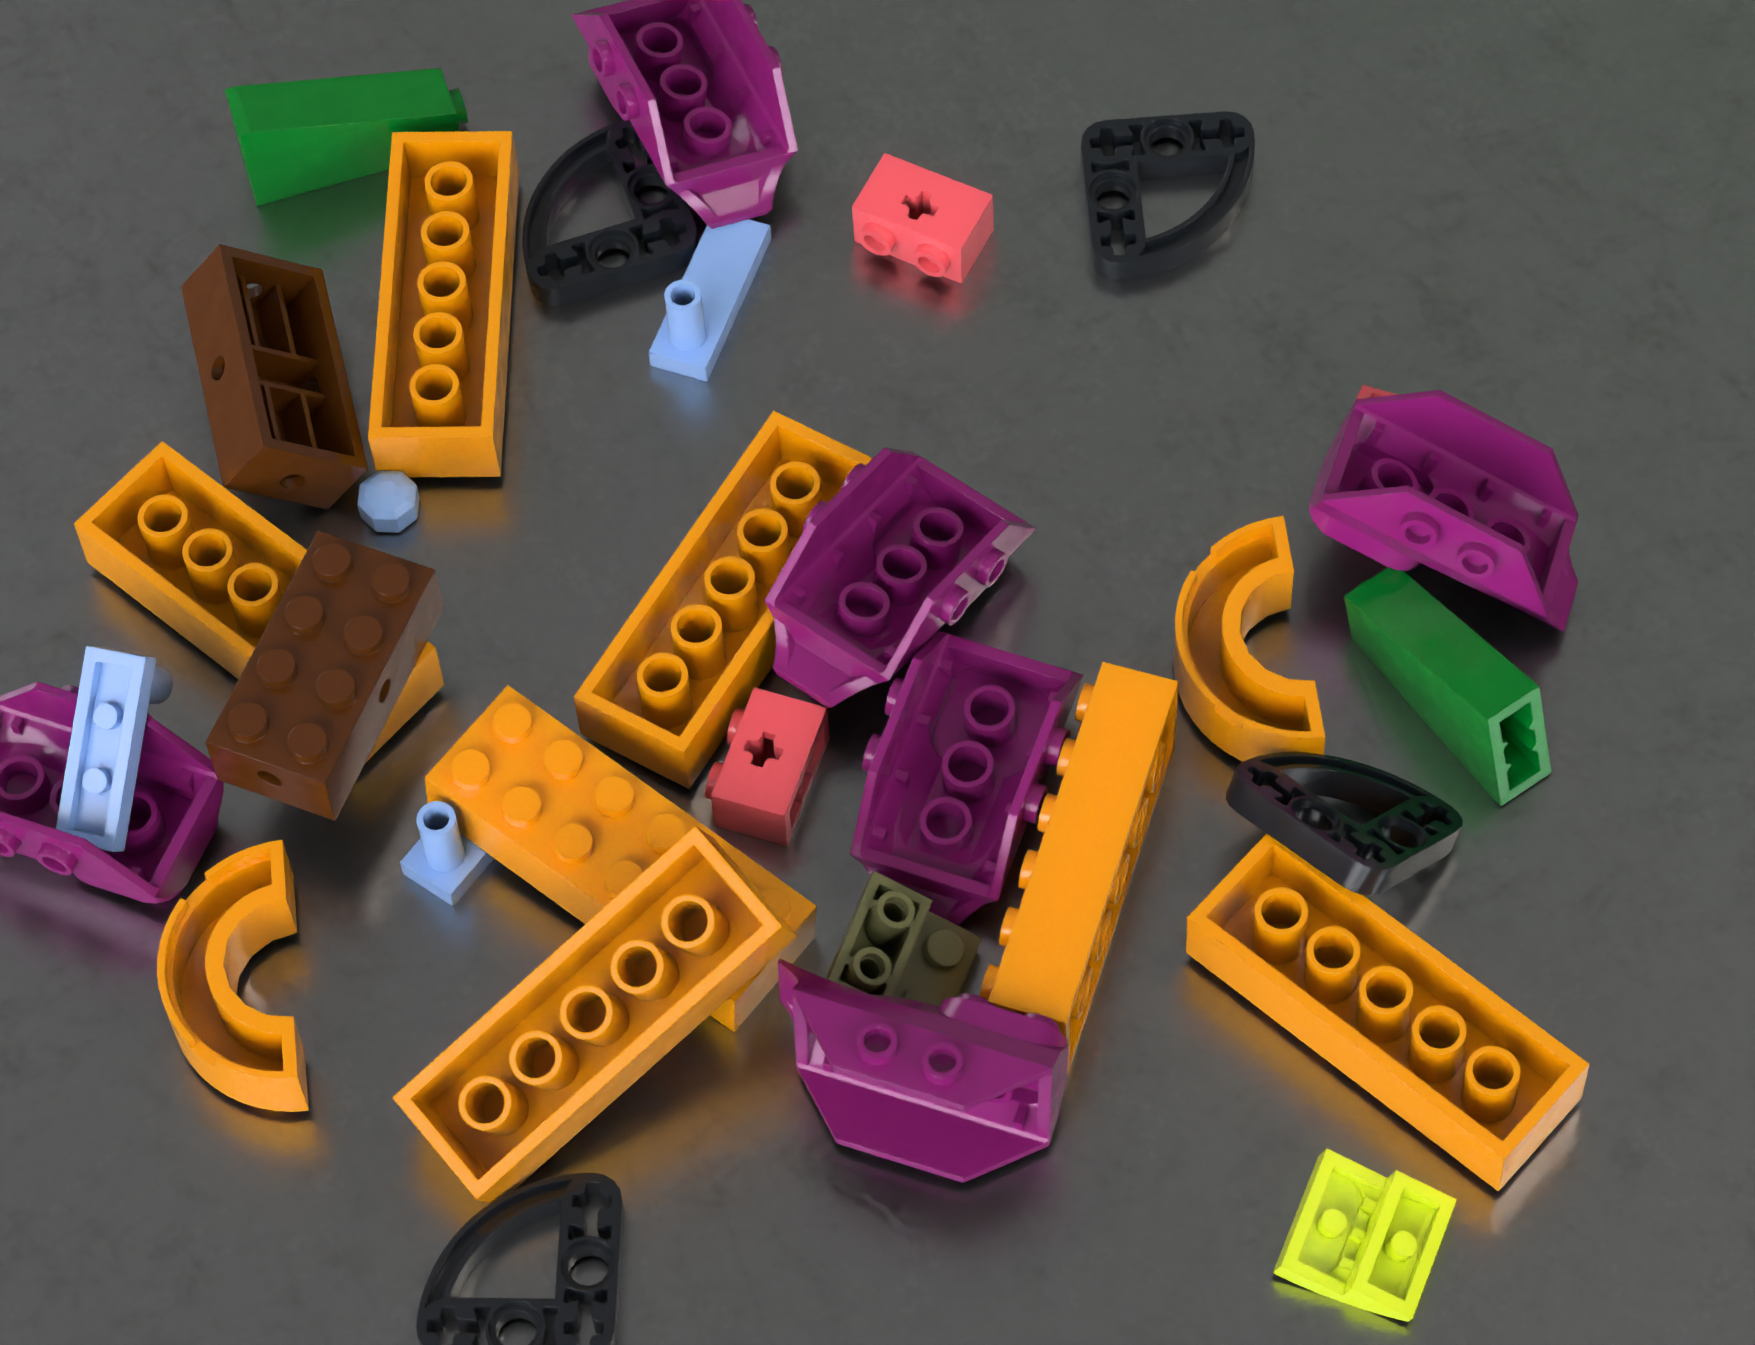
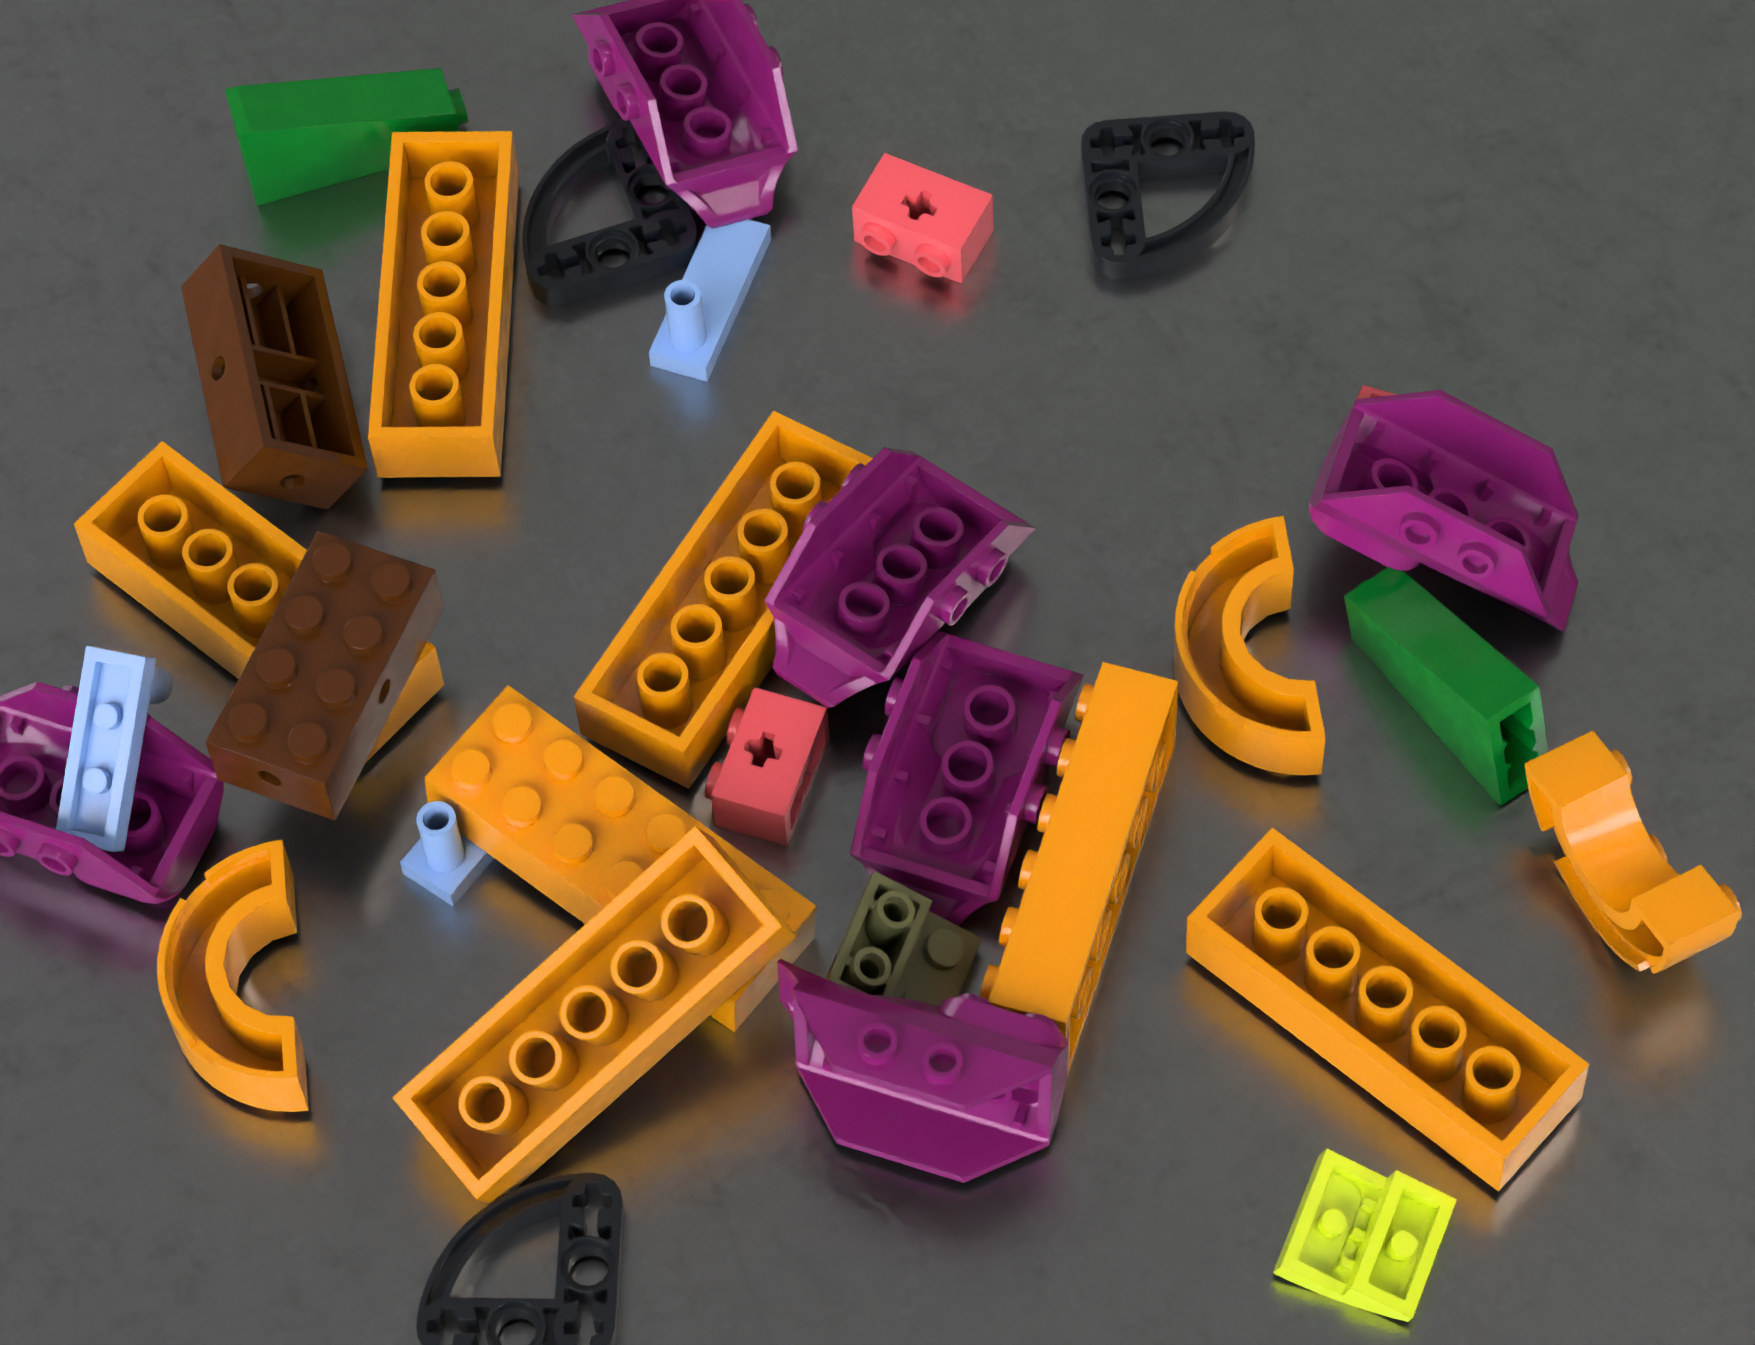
(388, 501): light blue tile -> none
(1282, 799): black beam -> none
(1618, 868): none -> light orange brick

